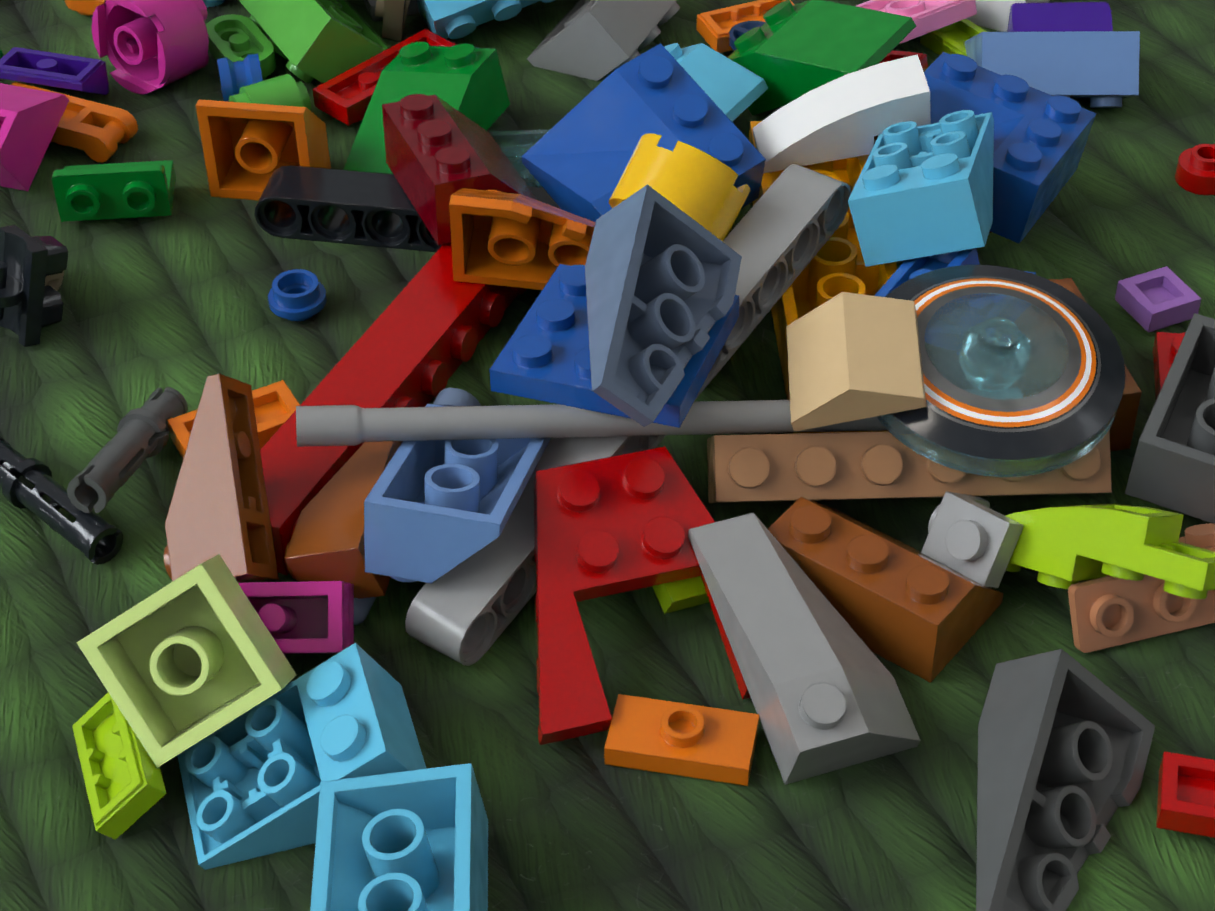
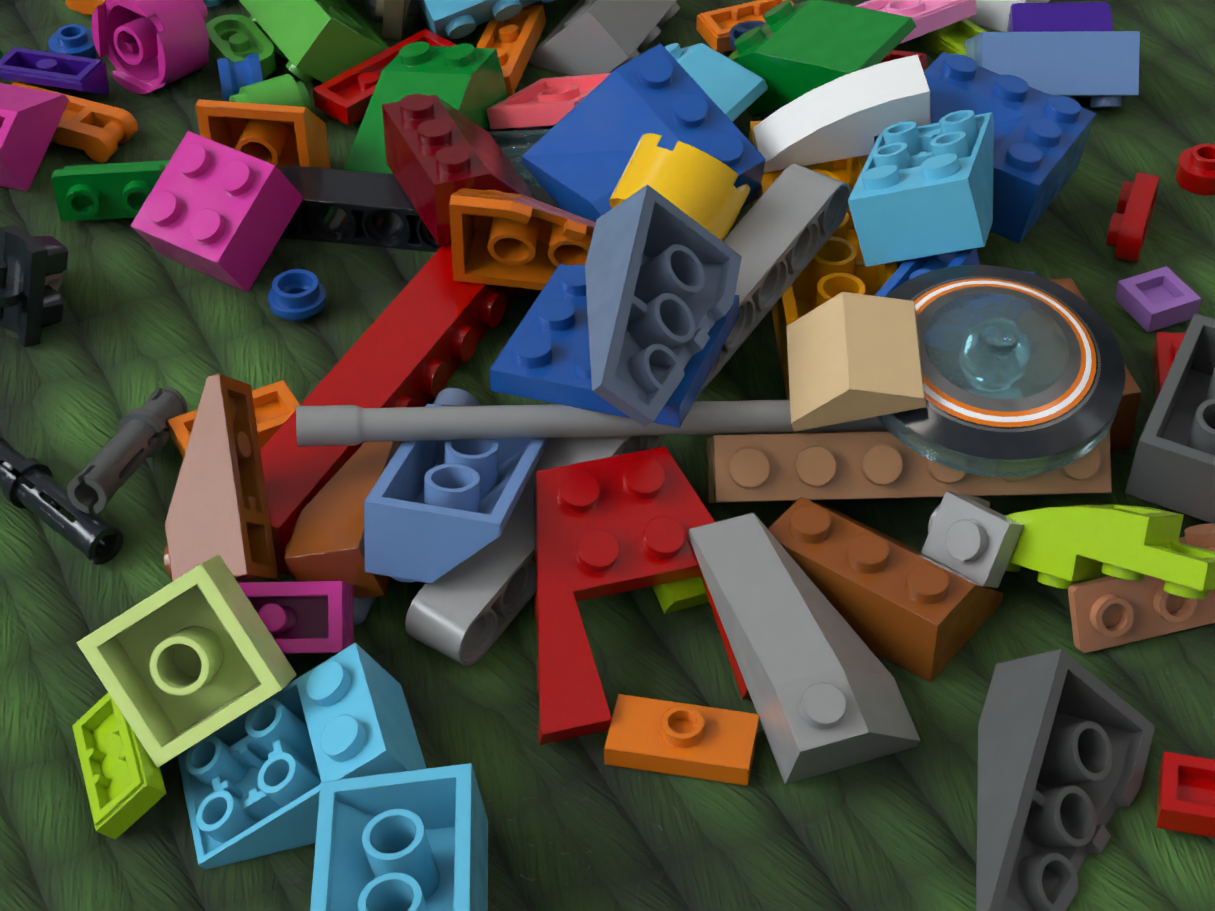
(73, 41): none -> blue plate
(217, 211): none -> dark pink brick
(514, 41): none -> orange plate
(542, 102): none -> coral plate
(1133, 216): none -> red plate

